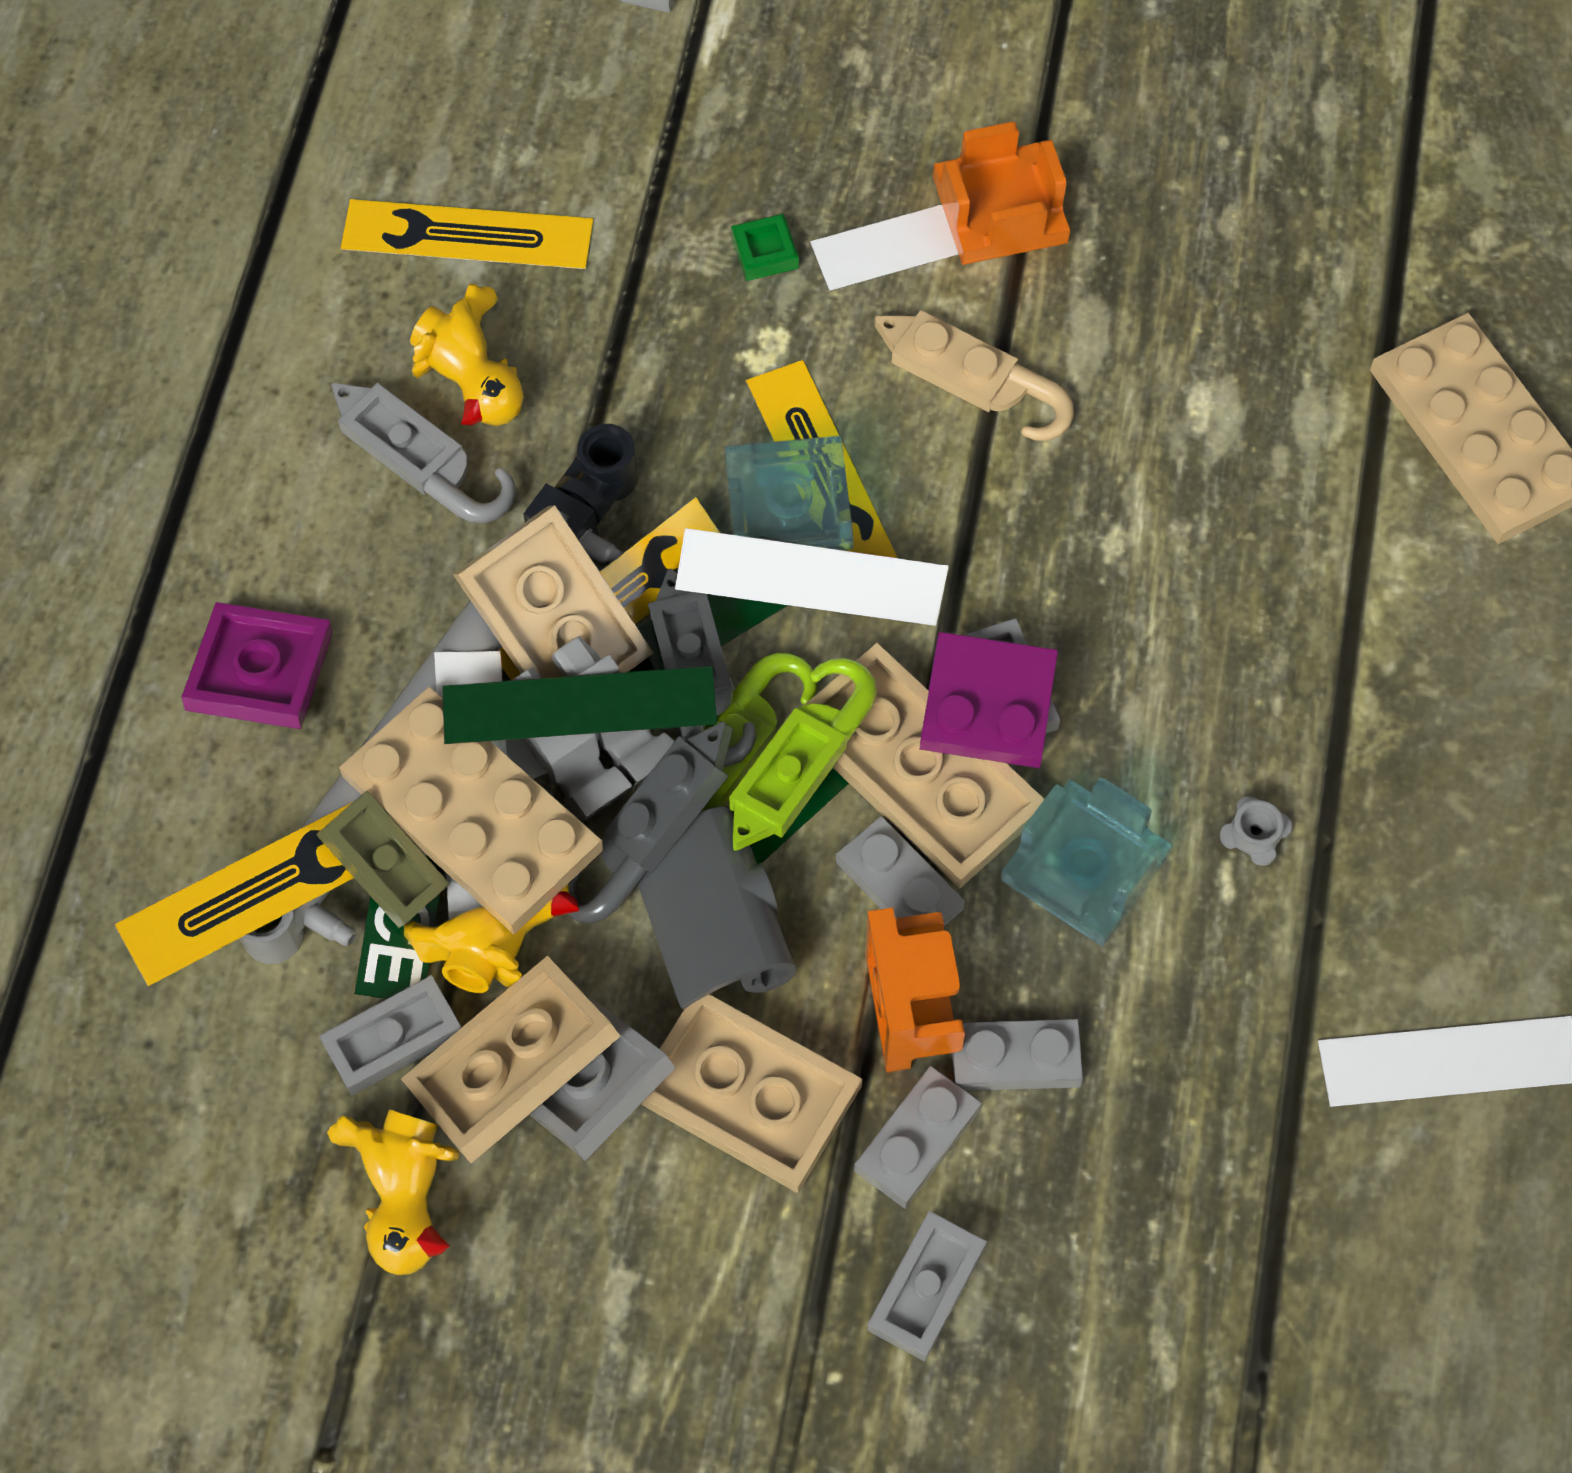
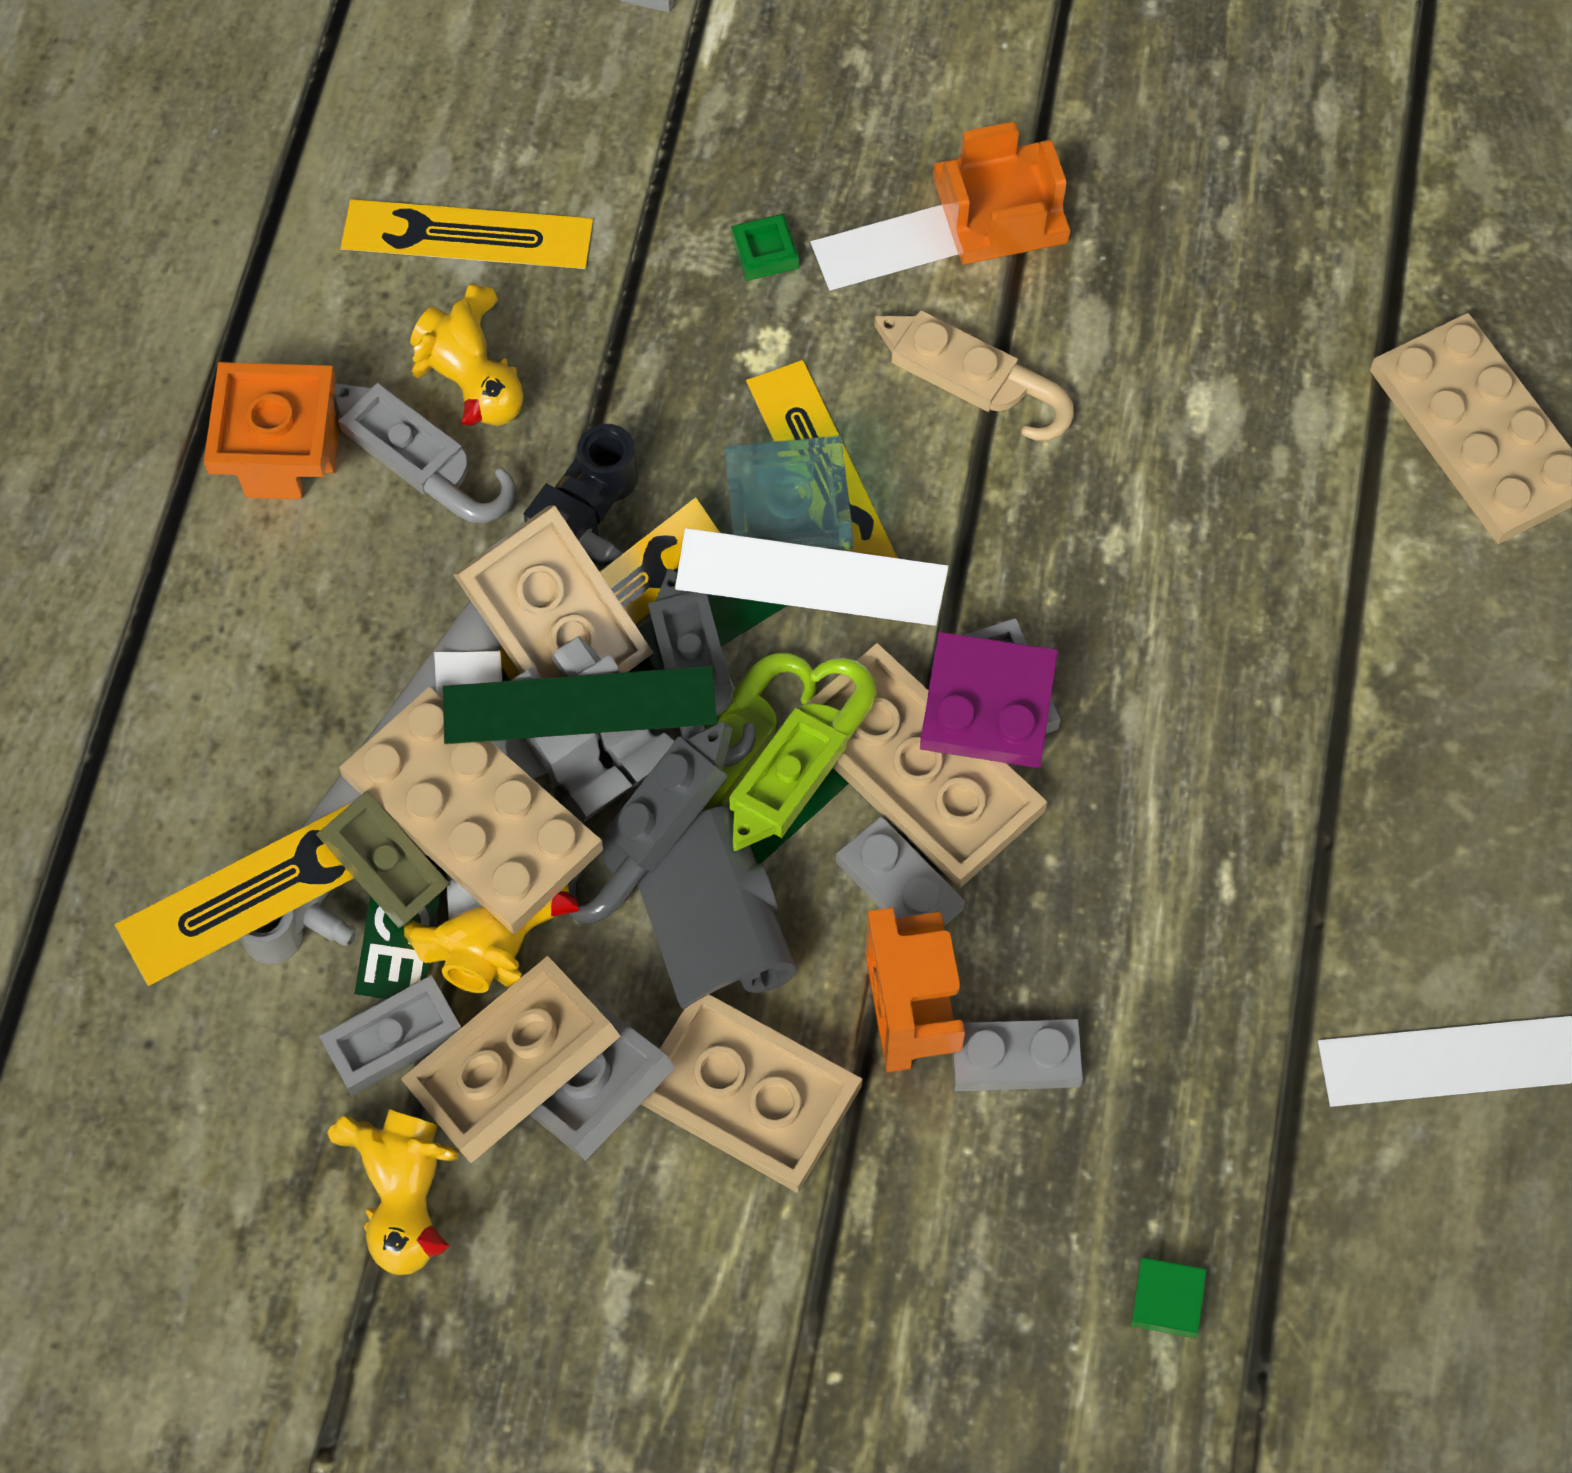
(257, 665): magenta plate -> none
(272, 426): none -> orange panel
(917, 1137): light grey plate -> none
(926, 1286): light grey plate -> none
(1087, 856): clear light blue panel -> none
(1168, 1297): none -> green tile
(1259, 814): light grey plate -> none

